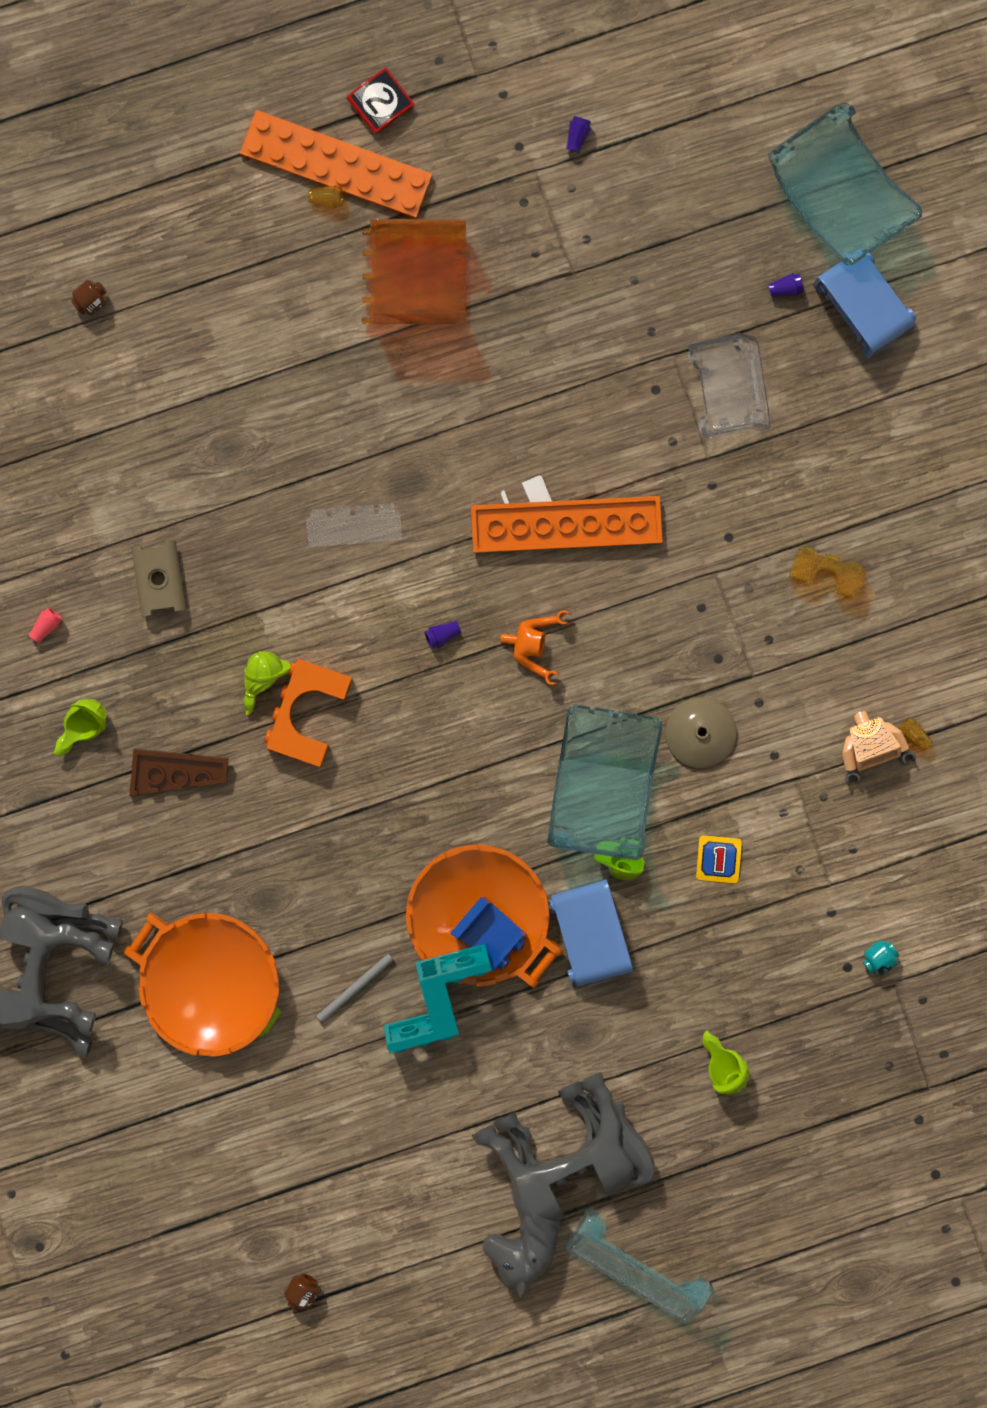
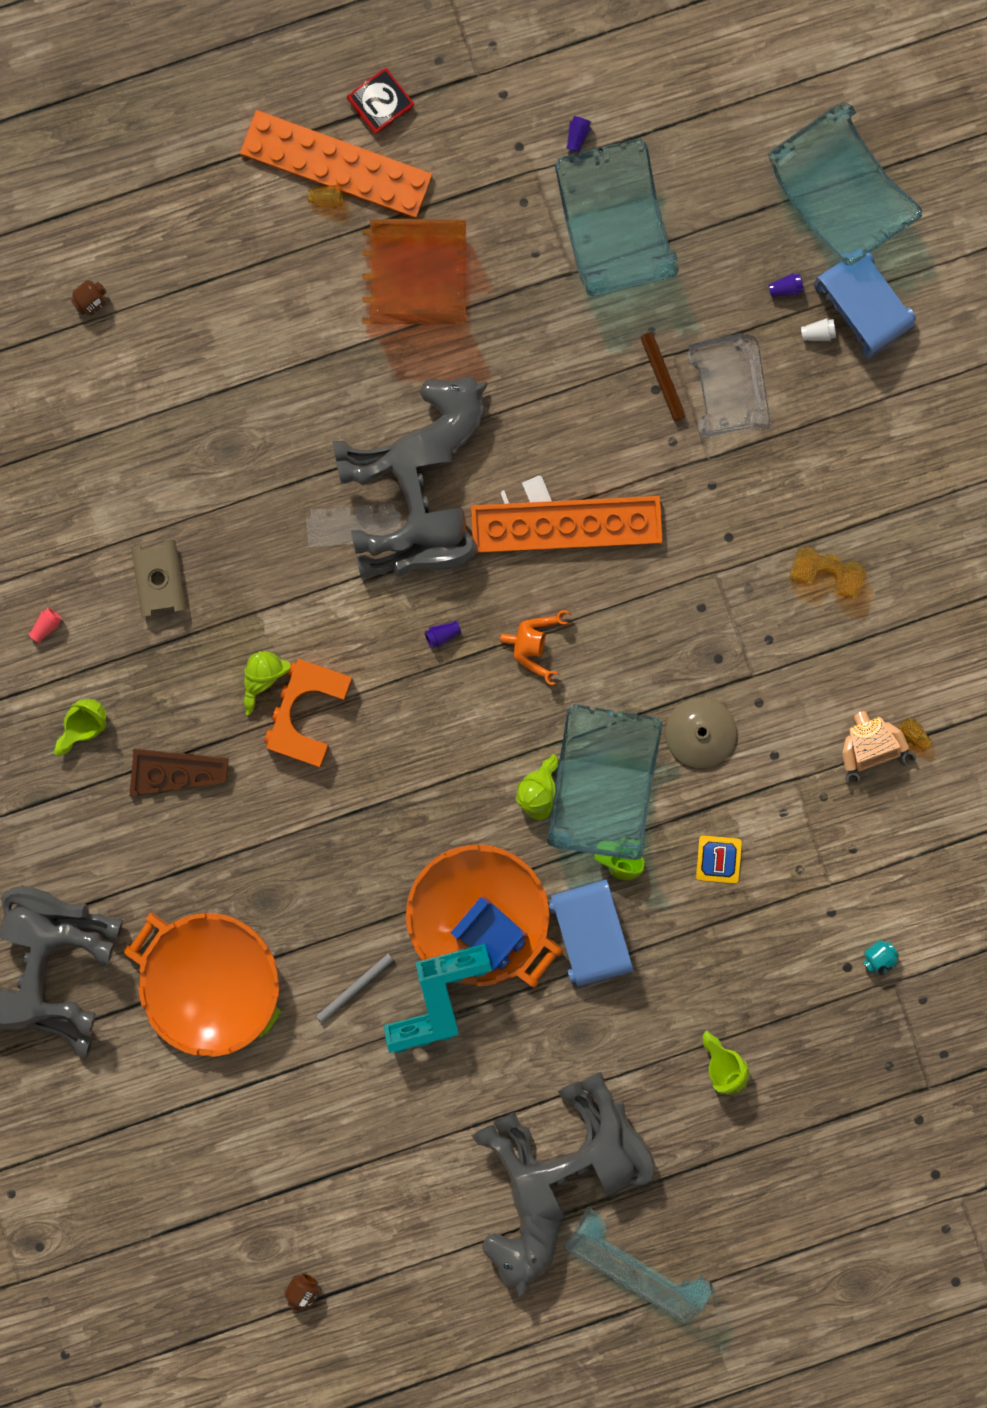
(429, 538): none -> dark grey animal
(538, 790): none -> lime piece
(614, 218): none -> clear light blue windscreen
(663, 376): none -> reddish brown axle
(819, 331): none -> white cone

